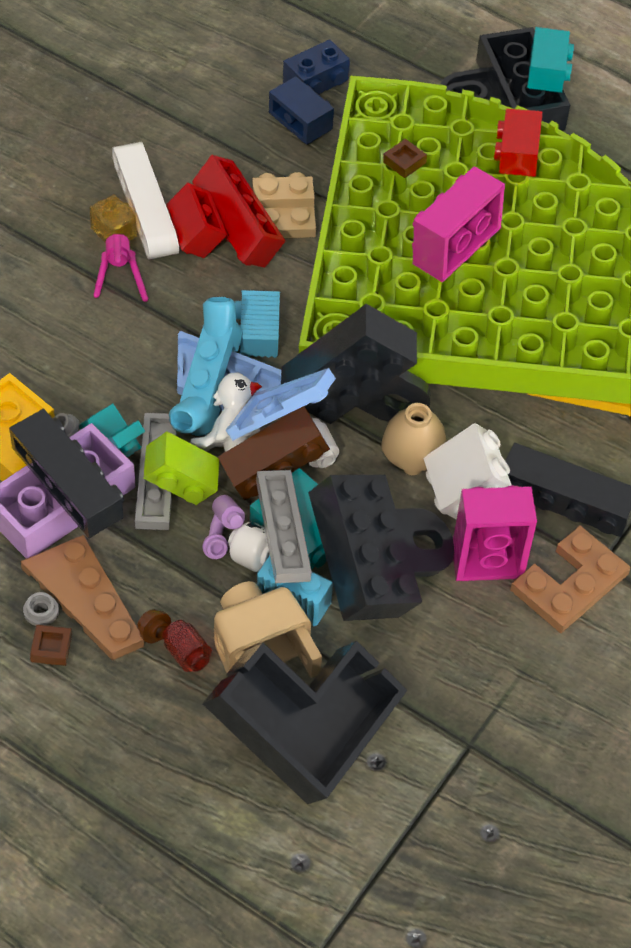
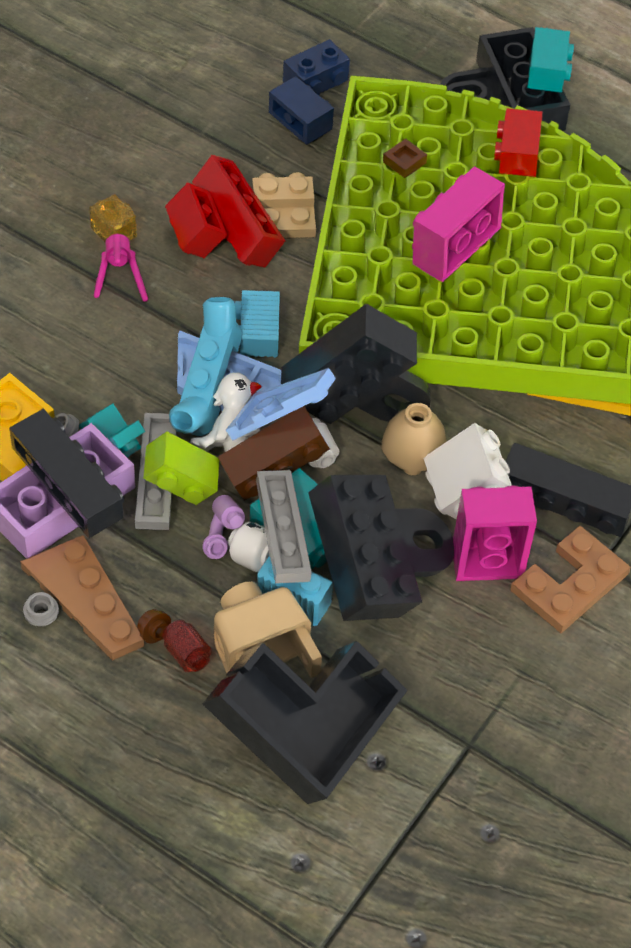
(51, 645): reddish brown plate -> none
(146, 200): white beam -> none

